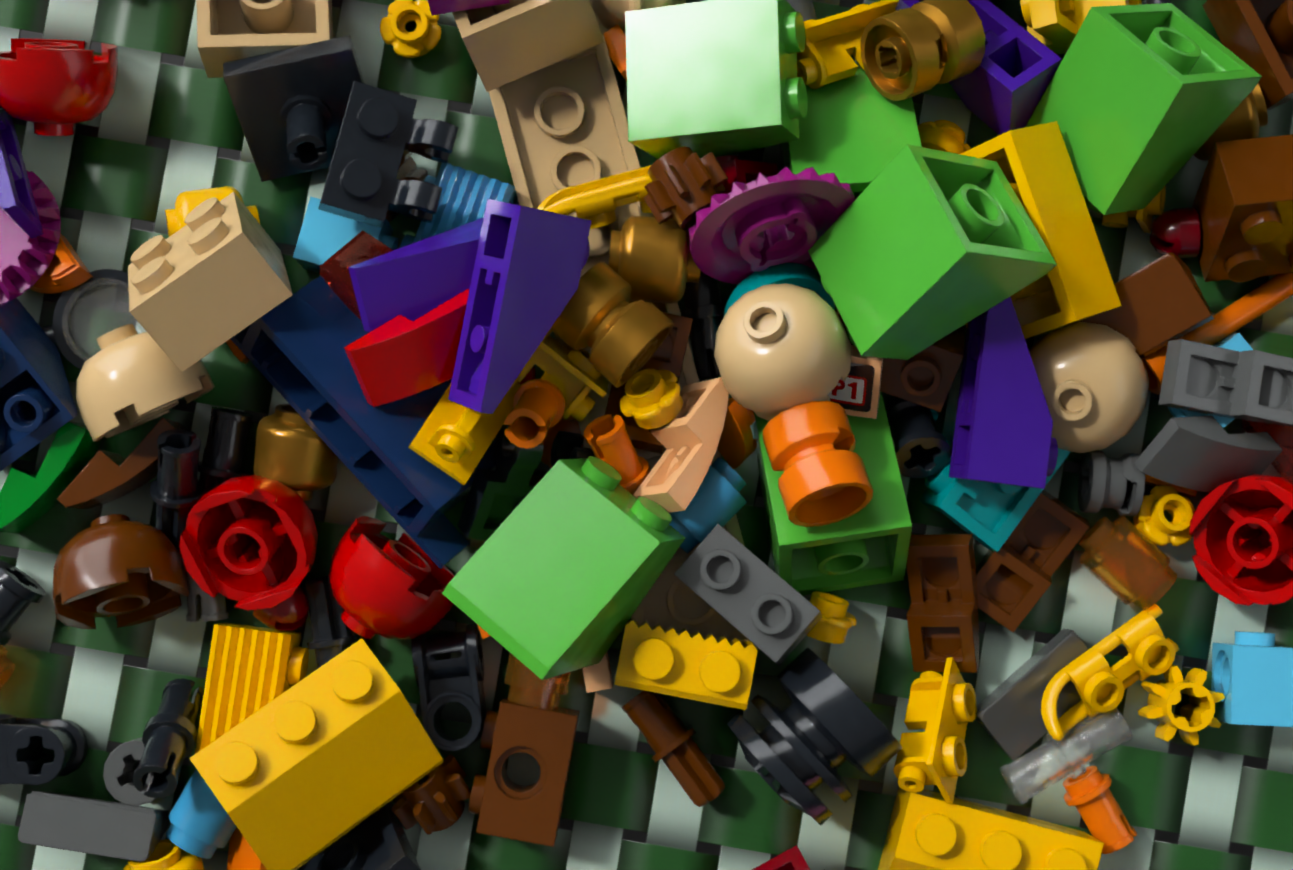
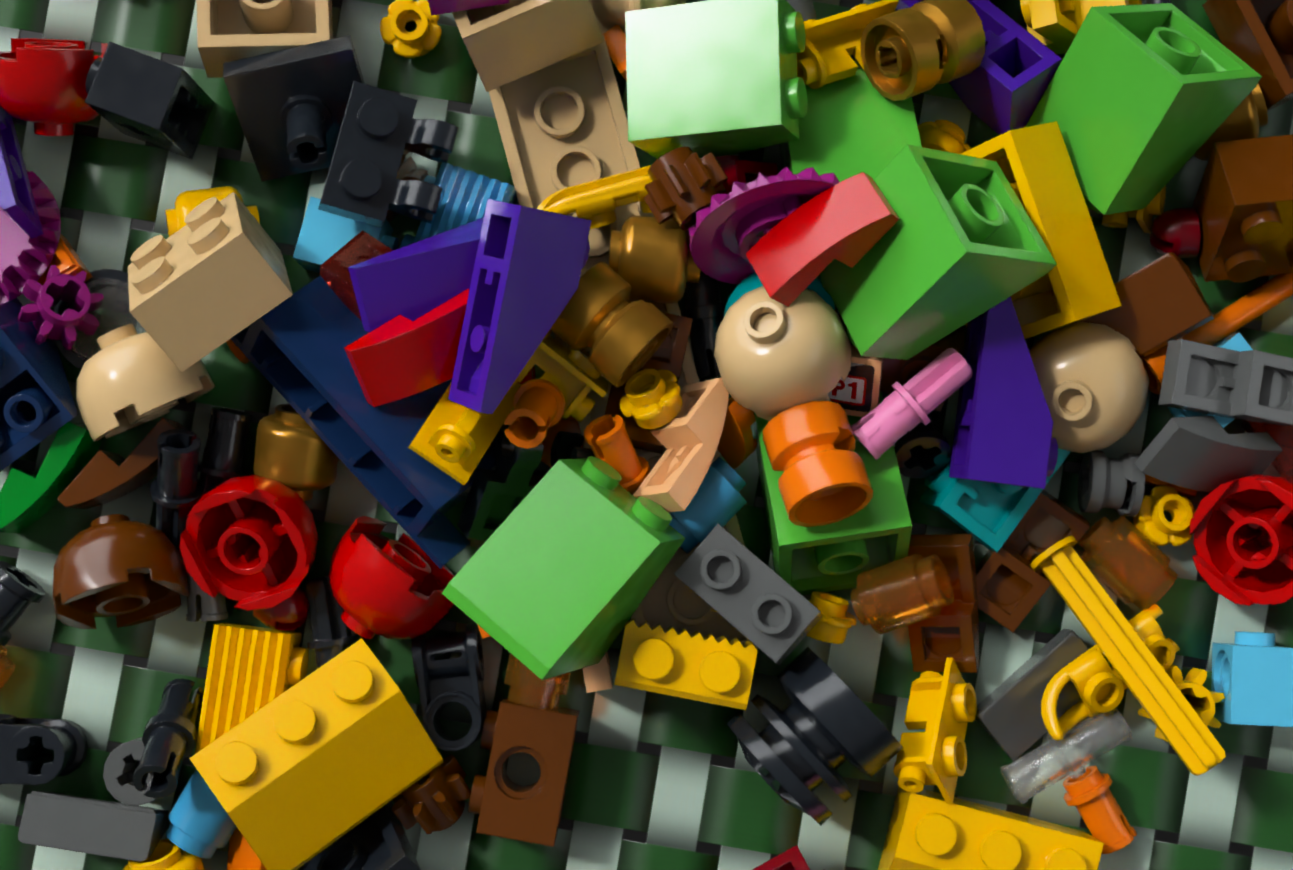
(57, 288): none -> magenta gear
(148, 99): none -> black brick
(675, 746): reddish brown axle -> none
(831, 226): none -> slope
(902, 593): none -> clear orange brick
(912, 402): none -> bright pink axle
(1130, 657): none -> yellow axle

